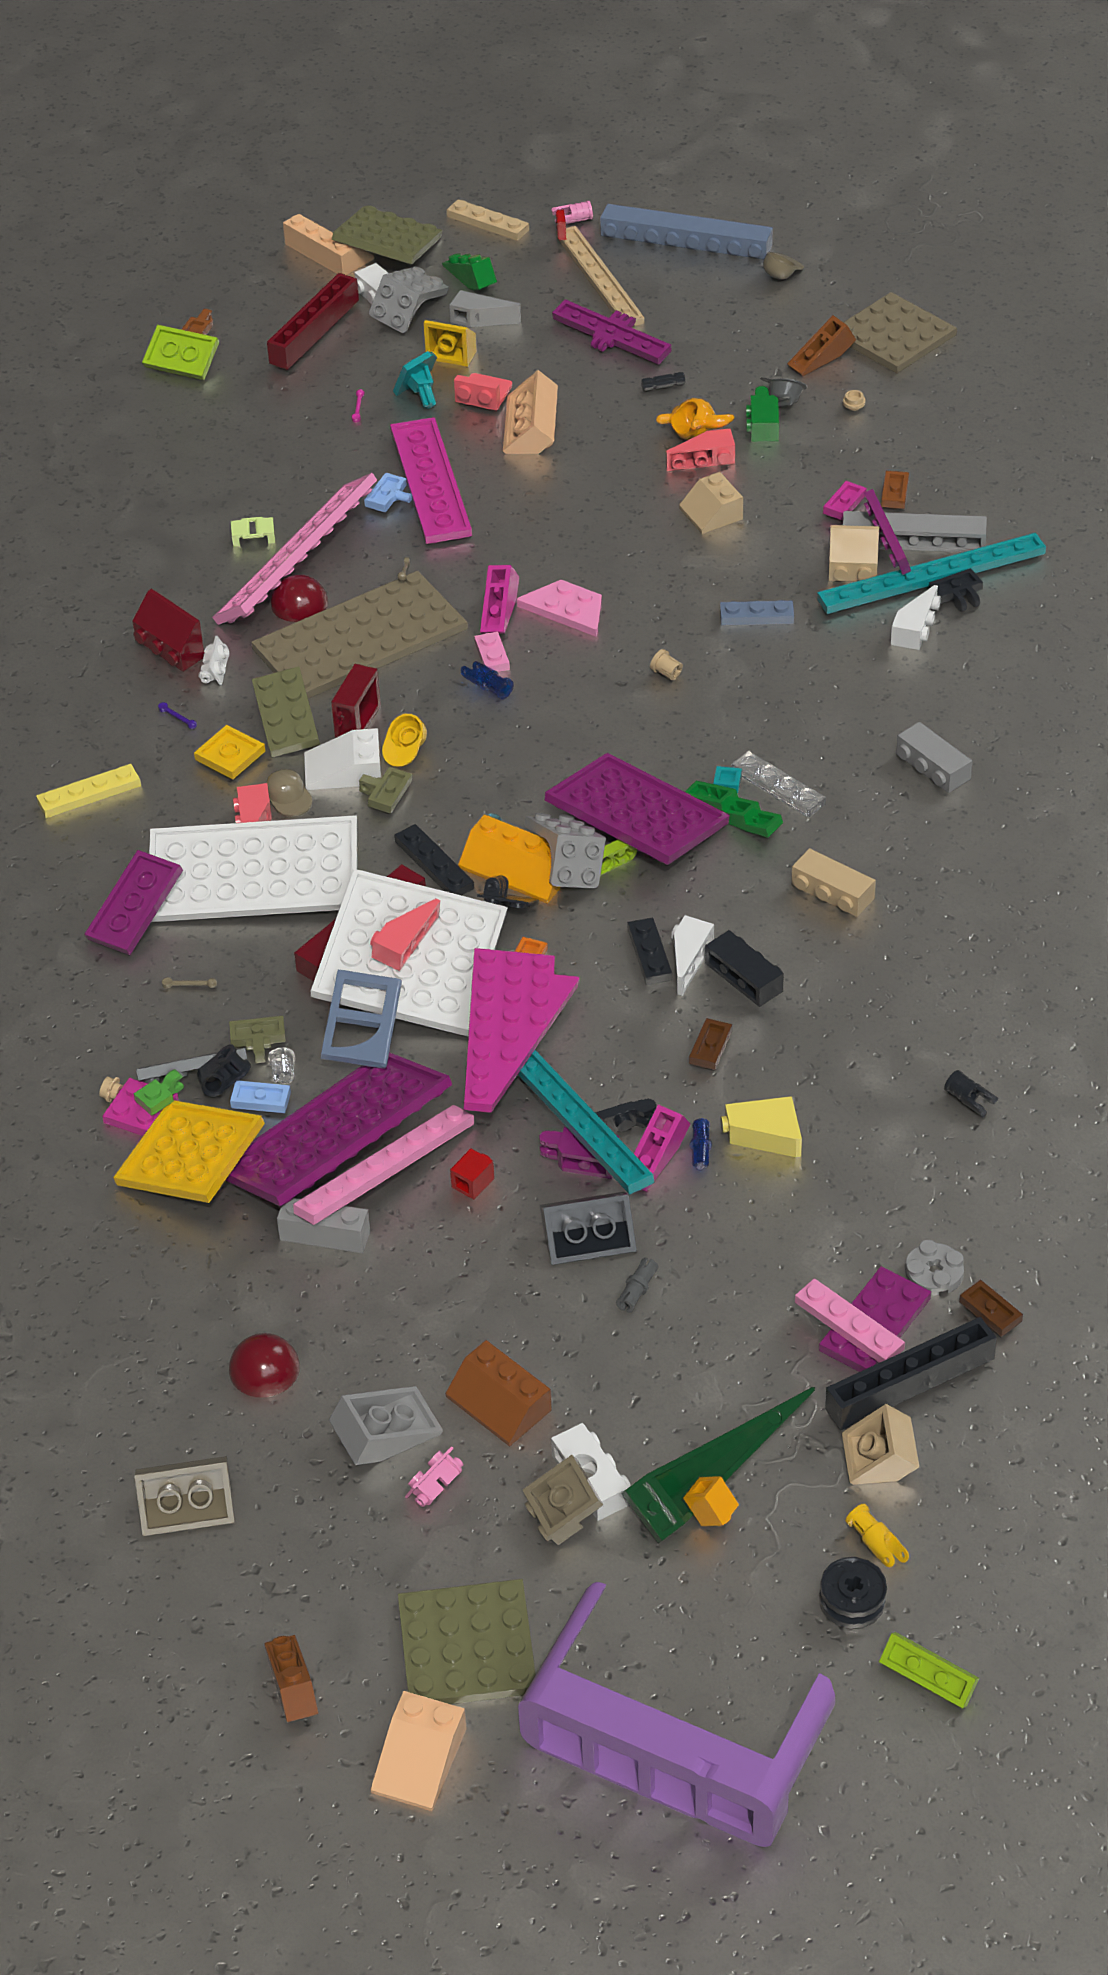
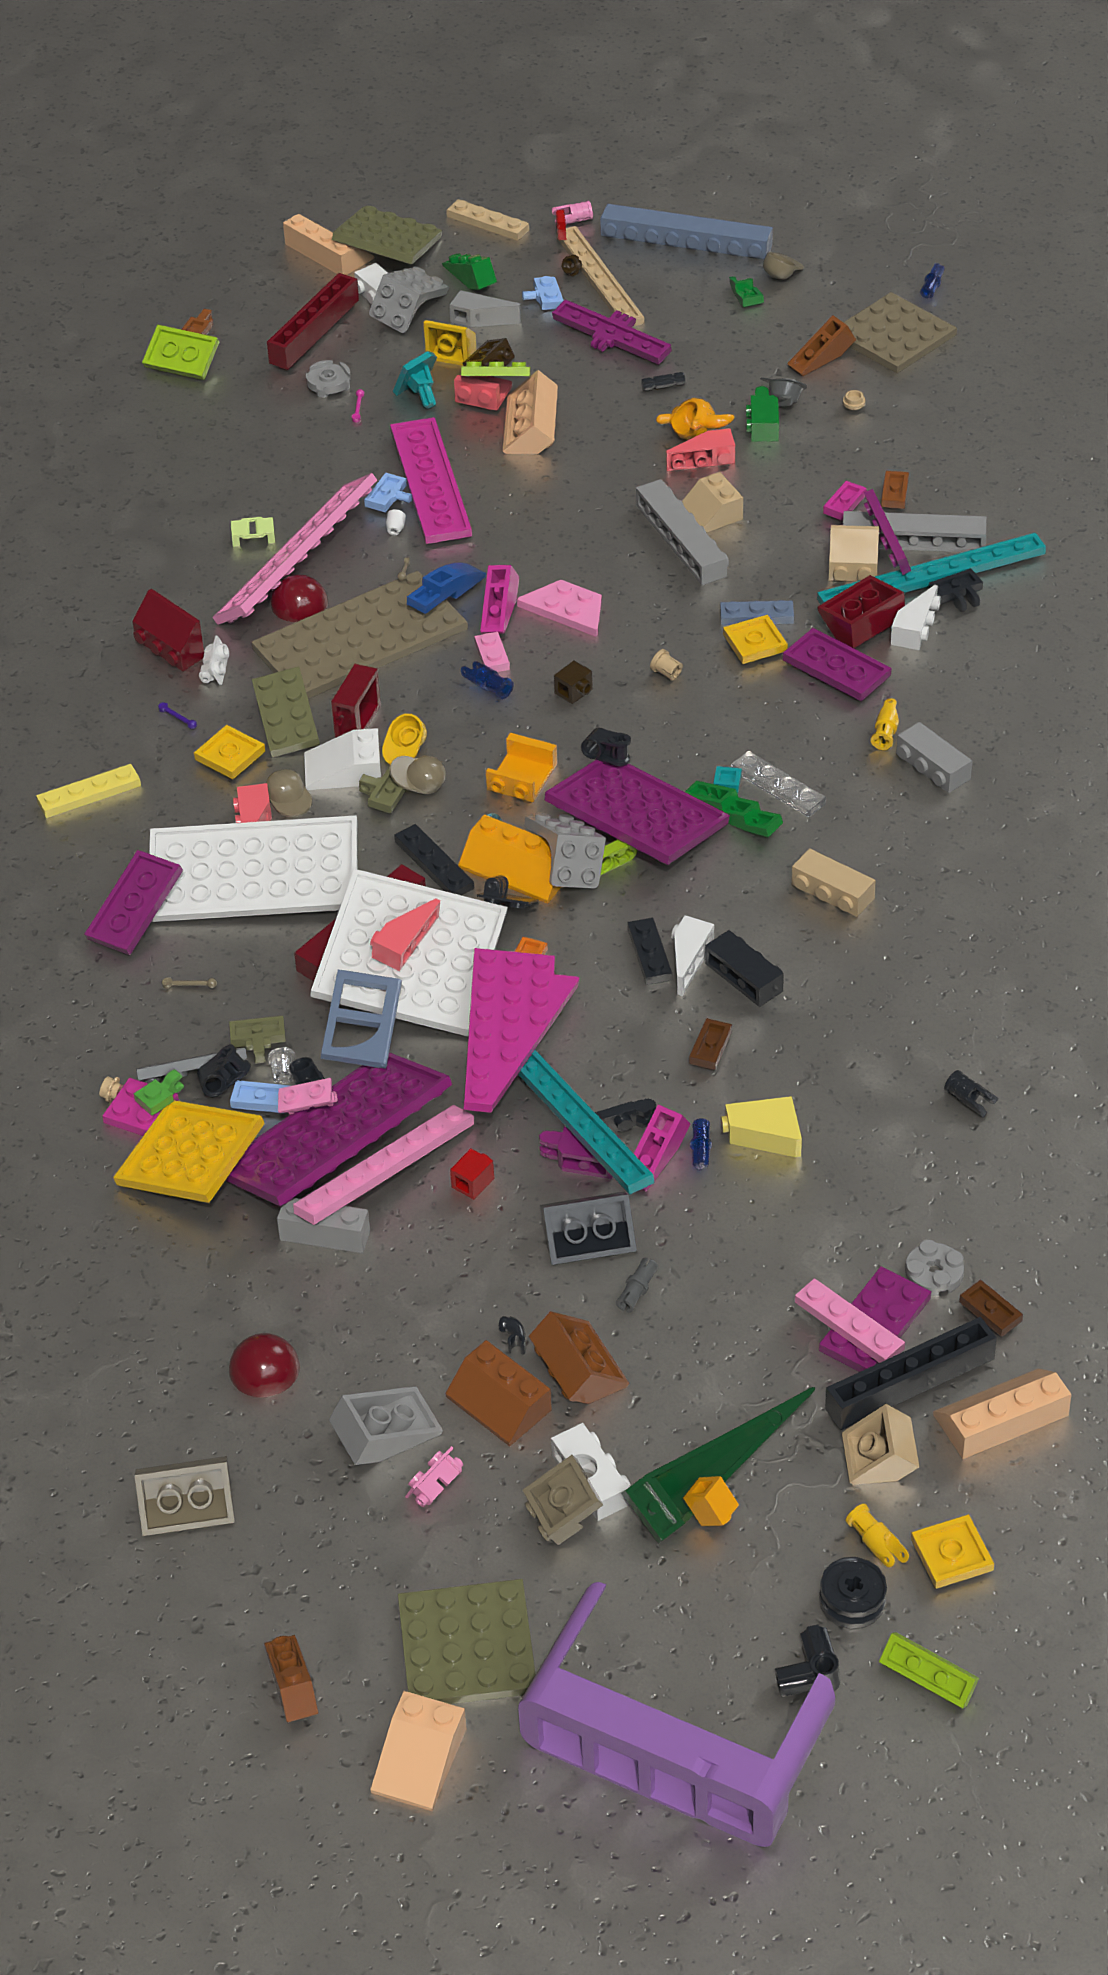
(304, 1071): none -> black piece
(306, 1095): none -> bright pink hinge
(328, 378): none -> light grey plate
(395, 521): none -> white hose
(418, 774): none -> dark tan cap
(444, 582): none -> blue slope
(492, 351): none -> dark brown bracket
(495, 369): none -> lime plate
(517, 1331): none -> black arm
(523, 768): none -> light orange panel
(546, 293): none -> light blue plate
(568, 261): none -> dark brown plate
(573, 682): none -> dark brown brick
(577, 1358): none -> dark orange slope
(607, 746): none -> black piece
(682, 532): none -> light grey brick
(746, 292): none -> green slope
(755, 639): none -> yellow plate
(820, 1658): none -> black piece
(837, 664): none -> magenta plate
(862, 610): none -> dark red slope
(885, 725): none -> yellow piece
(932, 281): none -> clear blue axle
(952, 1551): none -> yellow plate
(1004, 1411): none -> light nougat slope

